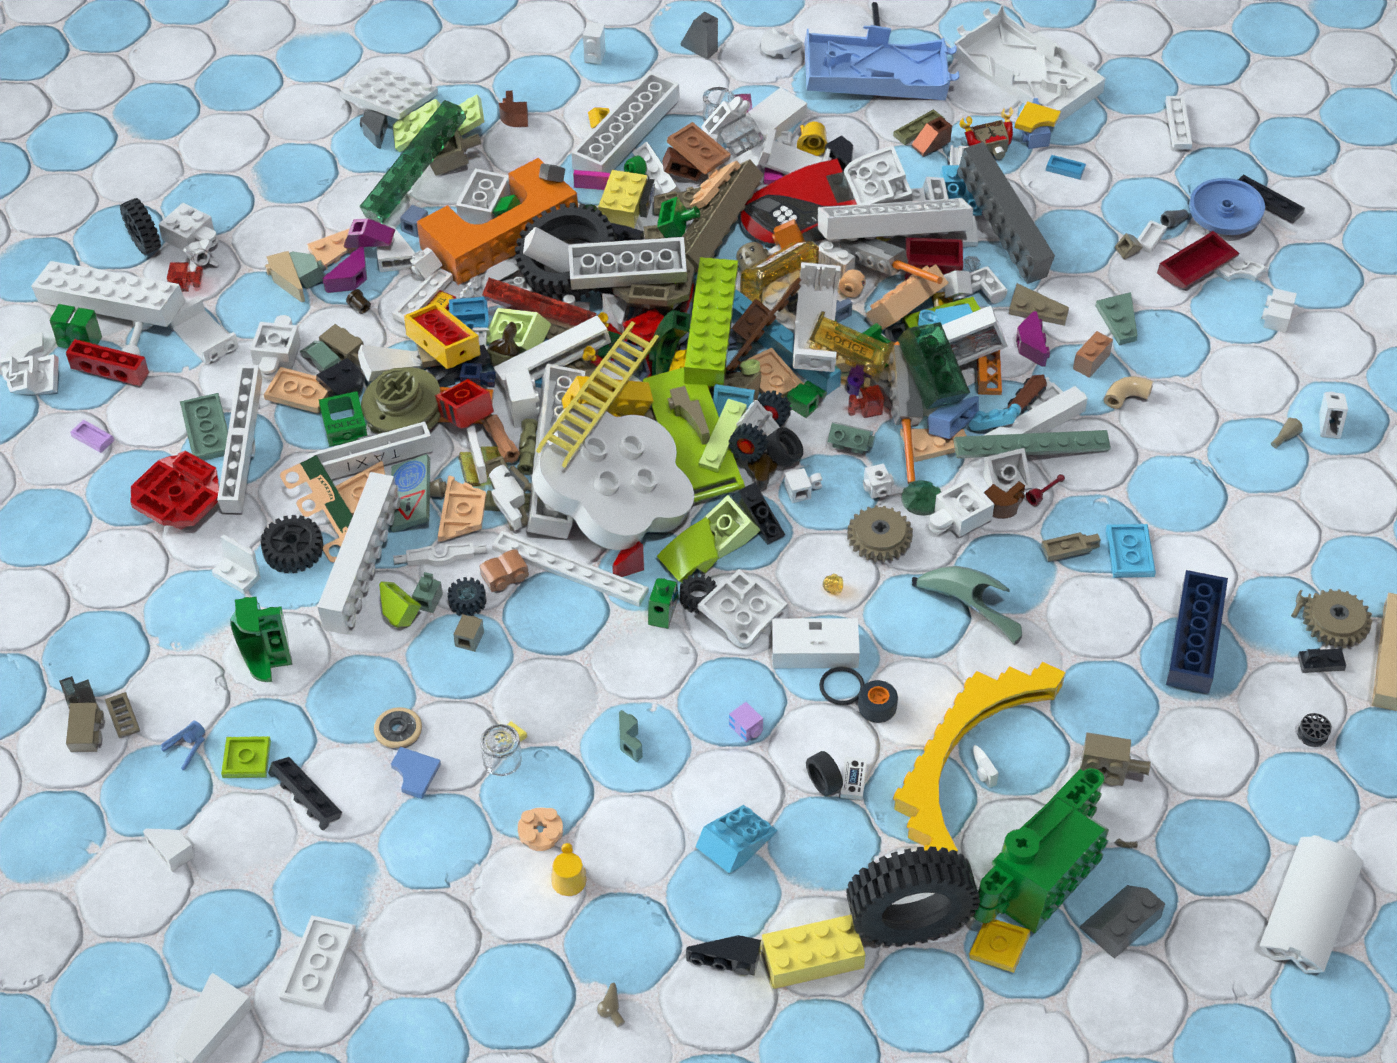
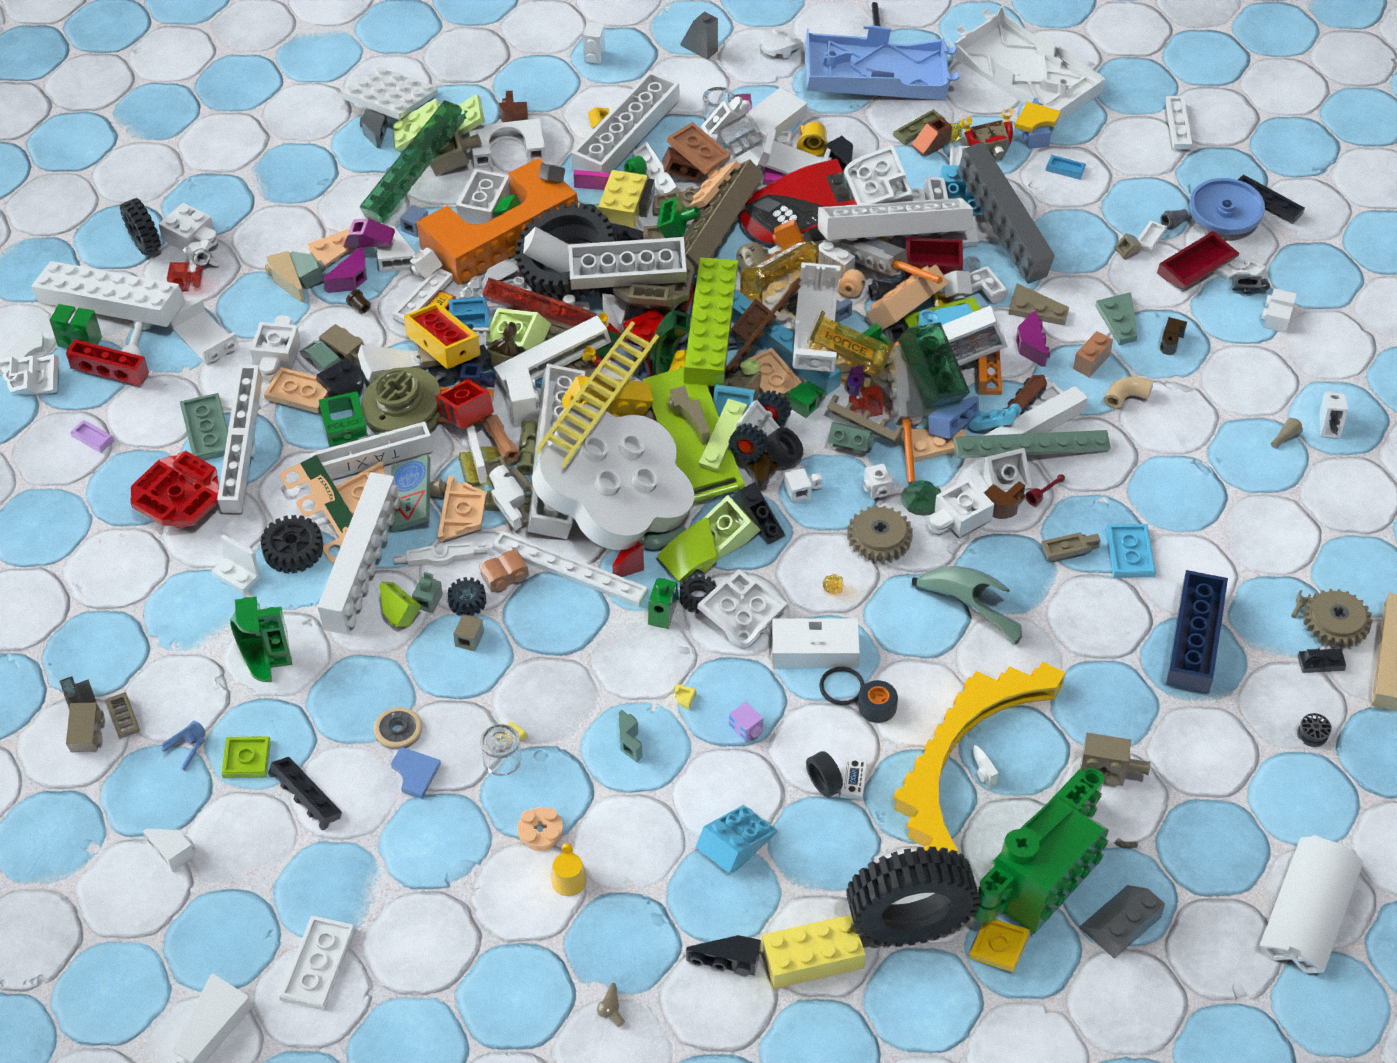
(524, 131): none -> white arch
(657, 542): none -> sand green piece
(684, 696): none -> light yellow tile
(864, 422): none -> dark tan hinge
(880, 288): none -> black piece
(956, 131): none -> clear yellow plate
(1173, 330): none -> dark brown leg
(1249, 283): none -> black piece

